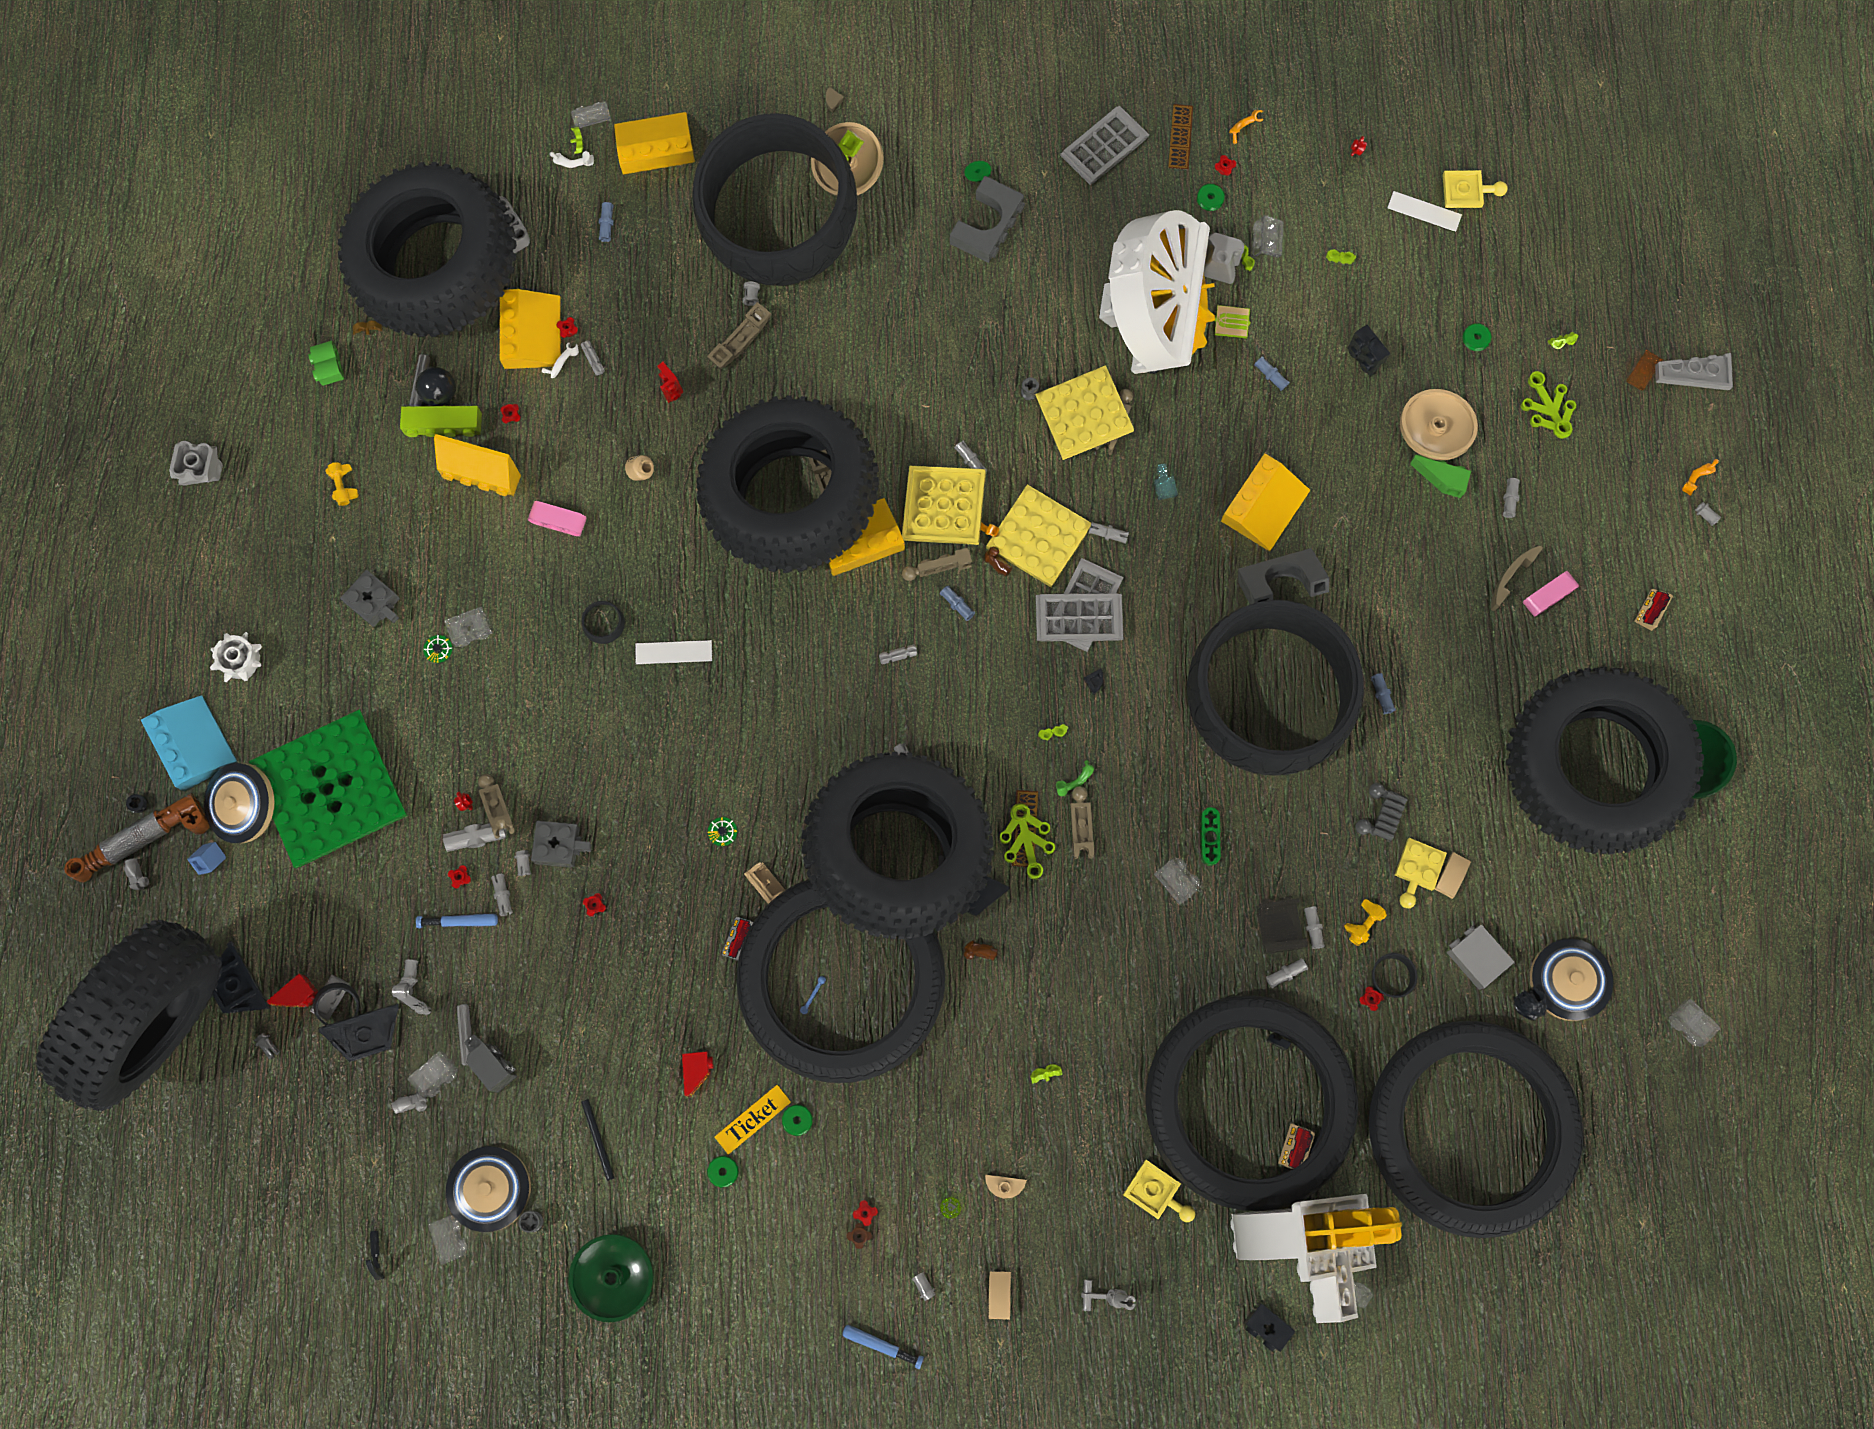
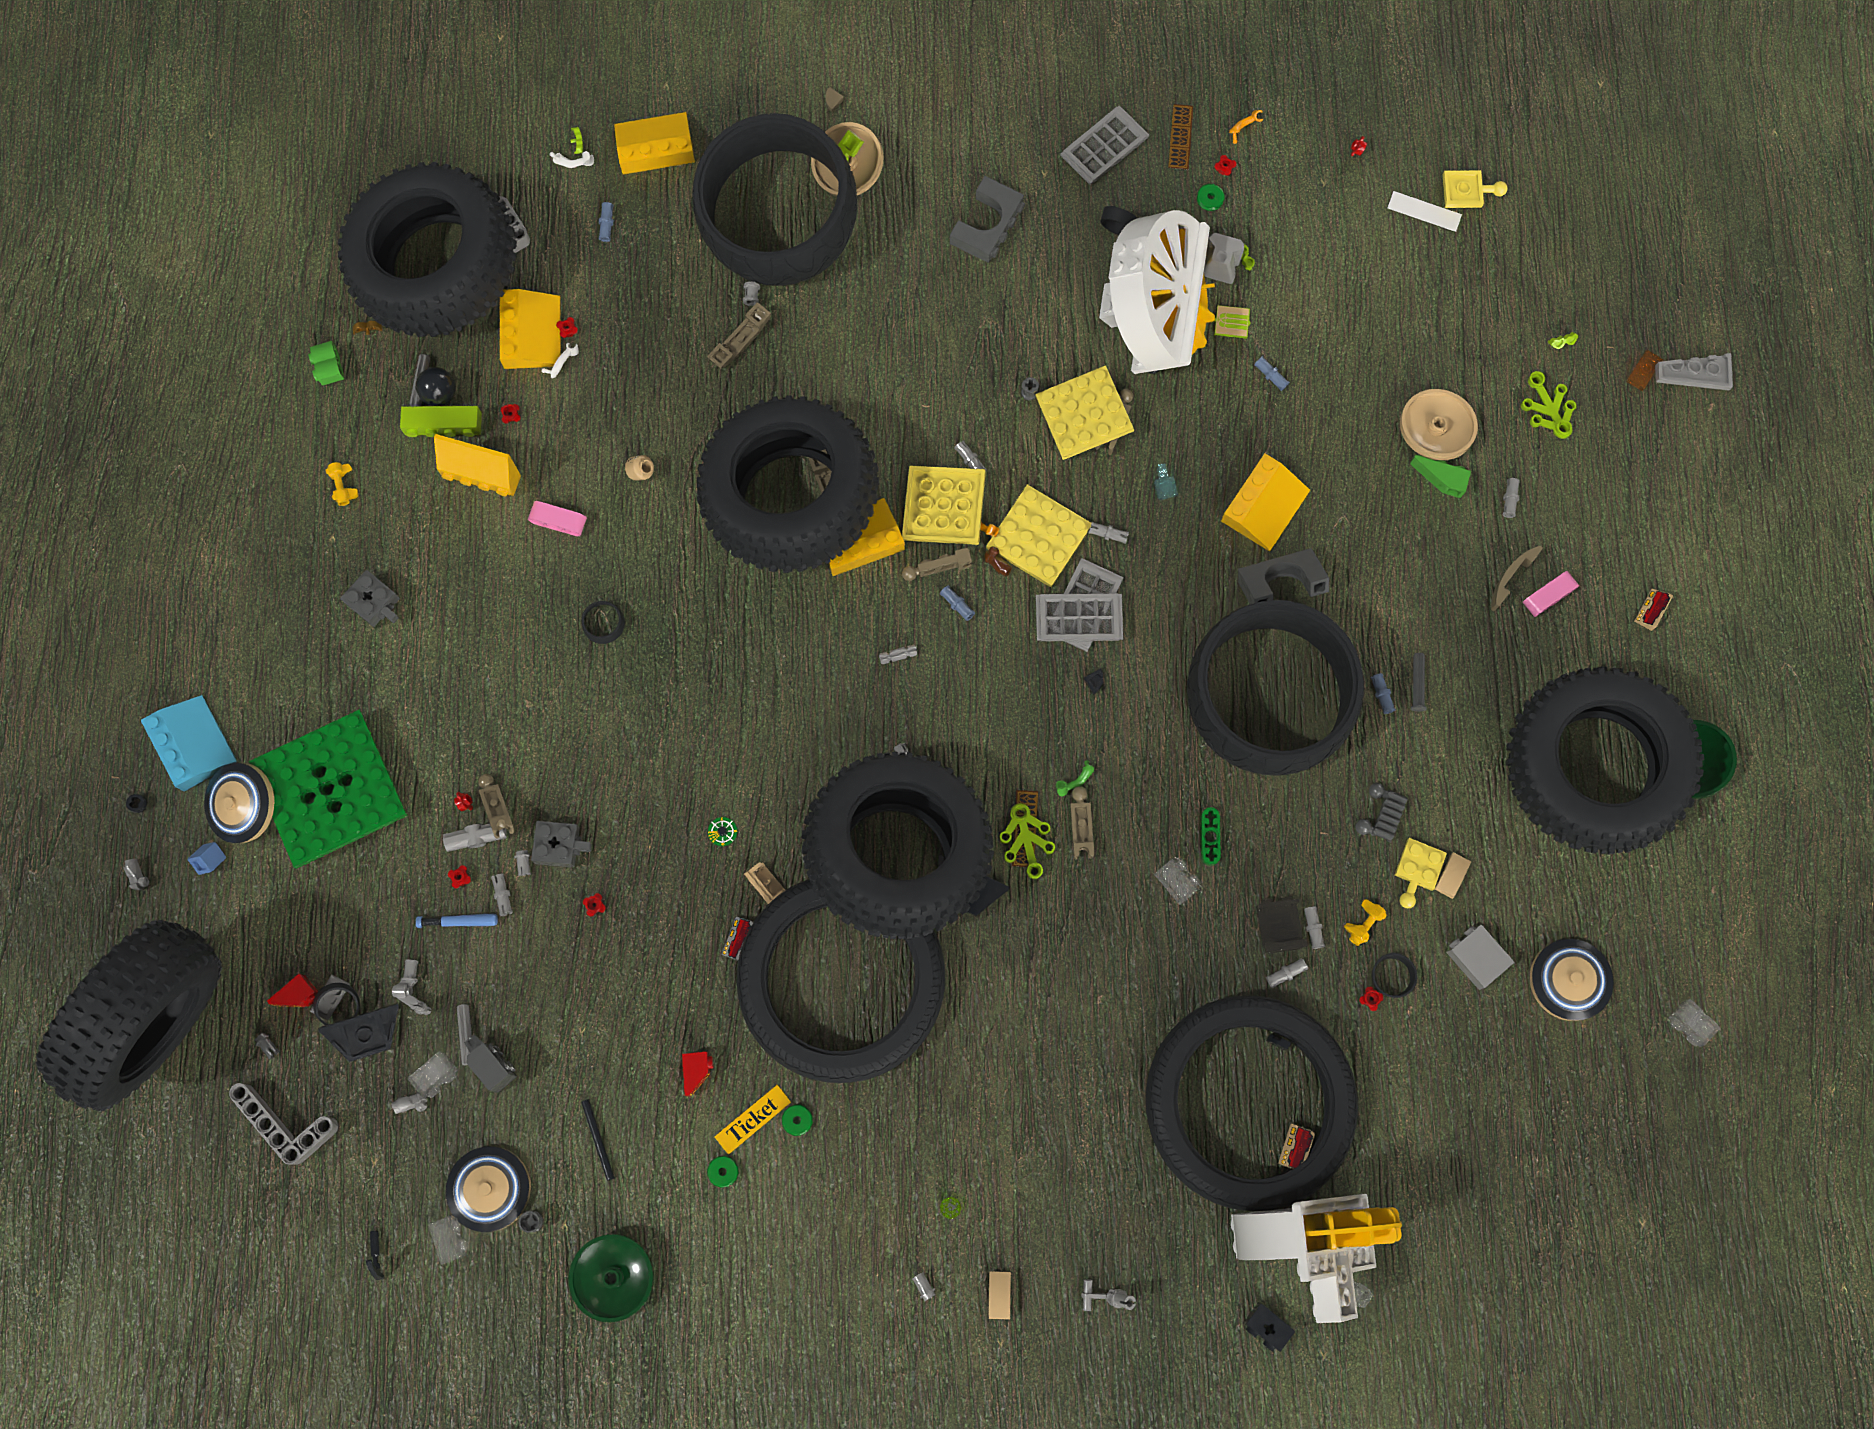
(138, 835): piece -> none
(195, 463): light grey piece -> none
(236, 646): white brick -> none
(237, 987): black wing -> none
(277, 1127): none -> light grey beam
(437, 649): green piece -> none
(458, 627): clear brick -> none
(591, 114): clear bracket -> none
(592, 358): light grey axle -> none
(671, 387): red bracket -> none
(673, 652): white sticker -> none
(804, 1009): medium blue hinge -> none
(859, 1242): reddish brown plate -> none
(868, 1340): medium blue piece -> none
(871, 1211): red plate -> none
(977, 170): green piece -> none
(982, 950): reddish brown arm -> none
(1004, 1187): tan plate -> none
(1051, 1070): lime piece -> none
(1058, 731): lime piece -> none
(1116, 219): none -> black tyre
(1154, 1191): light yellow plate -> none
(1268, 237): clear bracket -> none
(1335, 256): lime piece -> none
(1368, 350): black plate -> none
(1419, 683): none -> dark grey axle
(1477, 344): green piece -> none
(1531, 1004): black piece -> none
(1561, 1114): black tyre -> none
(1706, 469): light orange piece -> none
(1707, 513): light grey pin -> none

